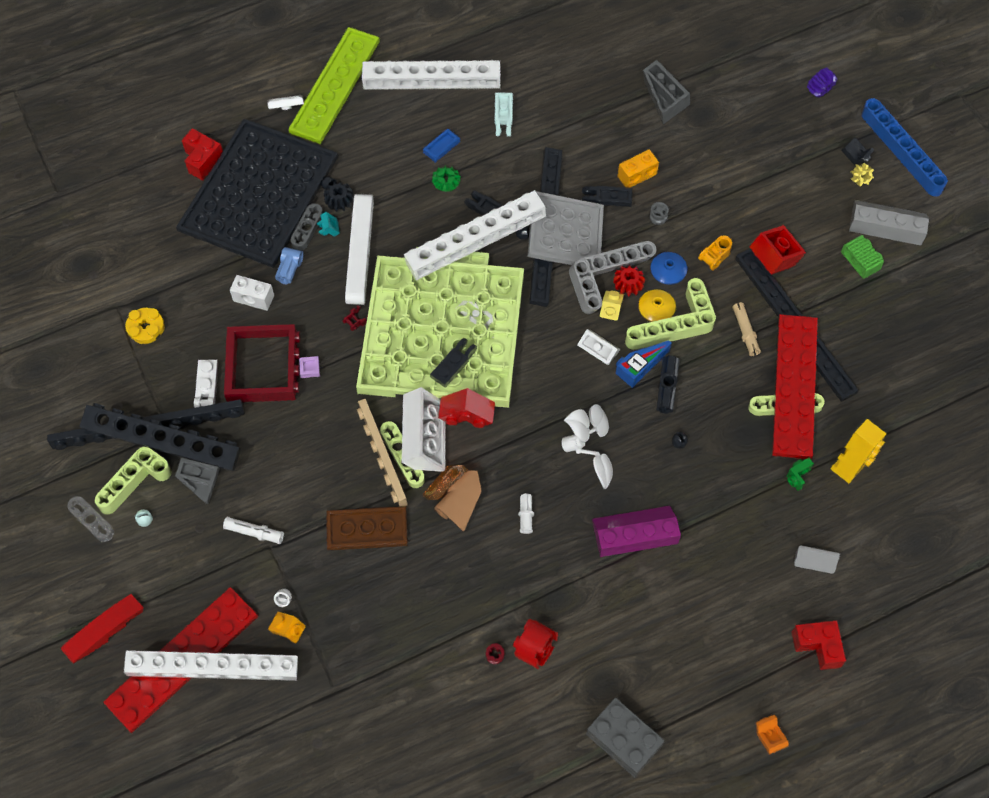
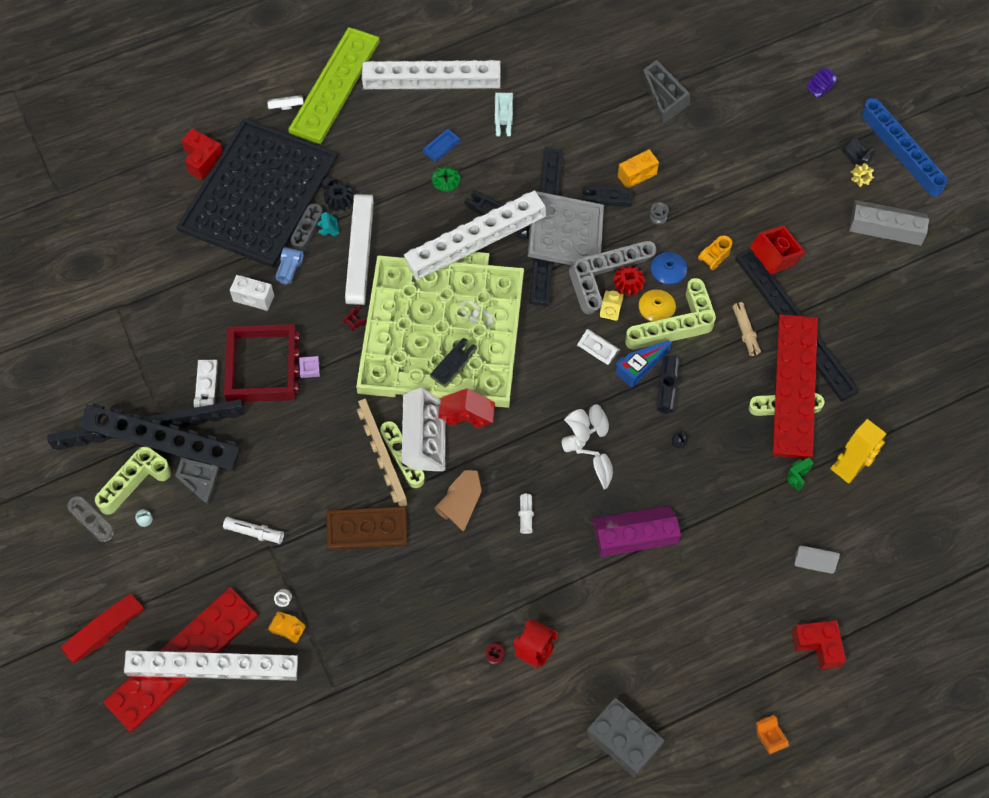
(140, 316): yellow plate -> none
(444, 481): clear orange wing -> none
(862, 256): bright green brick -> none

